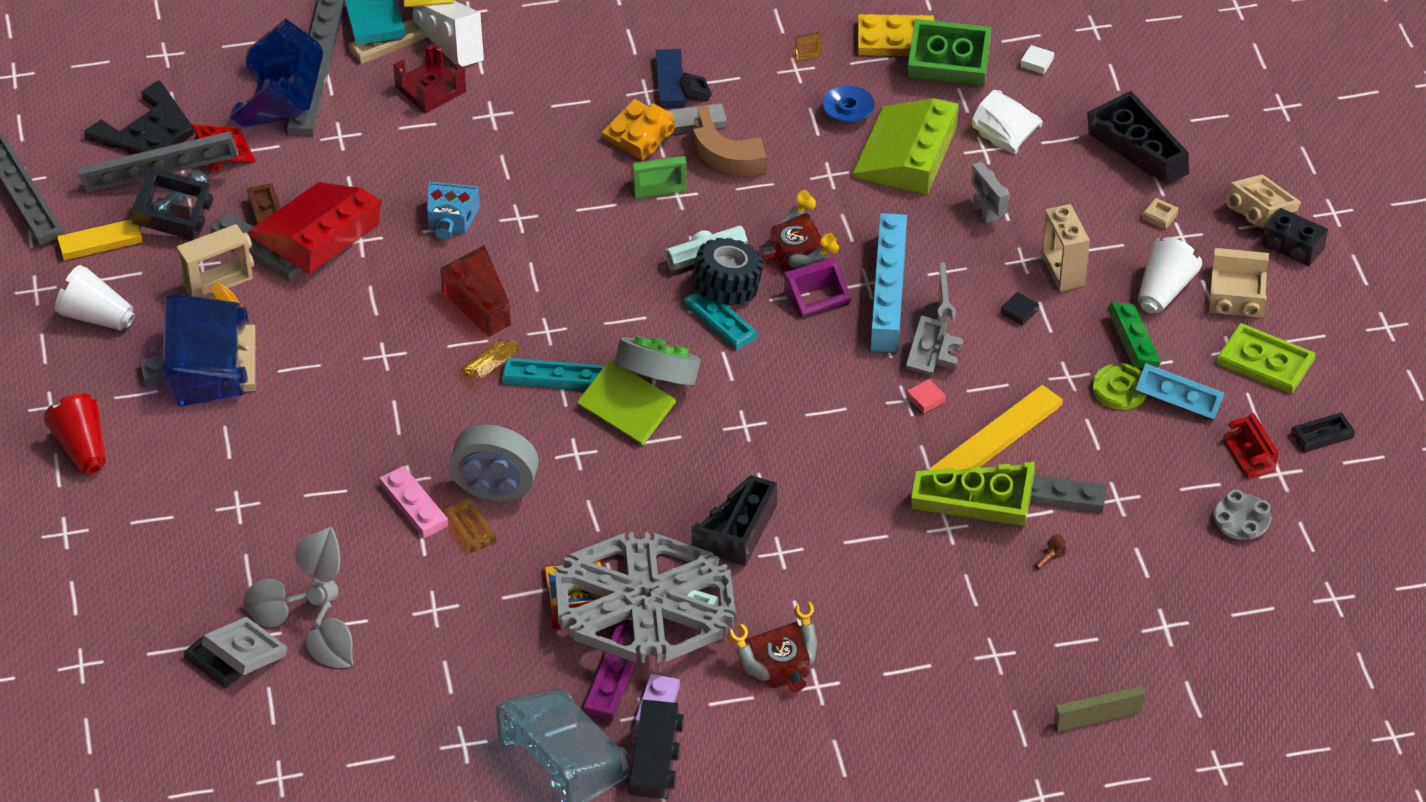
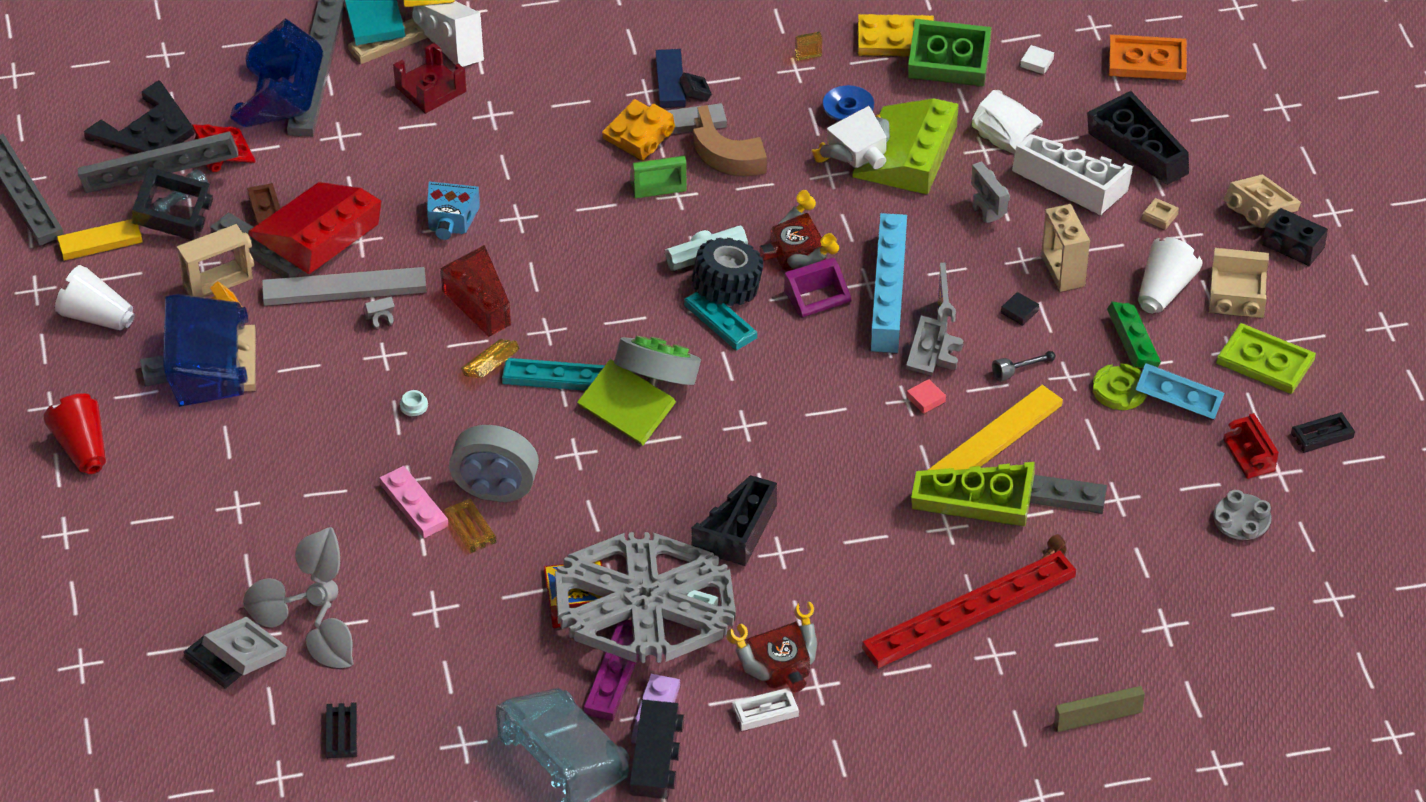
(341, 711): none -> black tile
(344, 286): none -> light grey tile
(379, 308): none -> light grey tile
(413, 403): none -> light aqua plate
(766, 713): none -> white tile
(856, 140): none -> white torso
(968, 609): none -> red plate
(1005, 368): none -> hinge
(1072, 174): none -> white wedge
(1147, 57): none -> orange plate

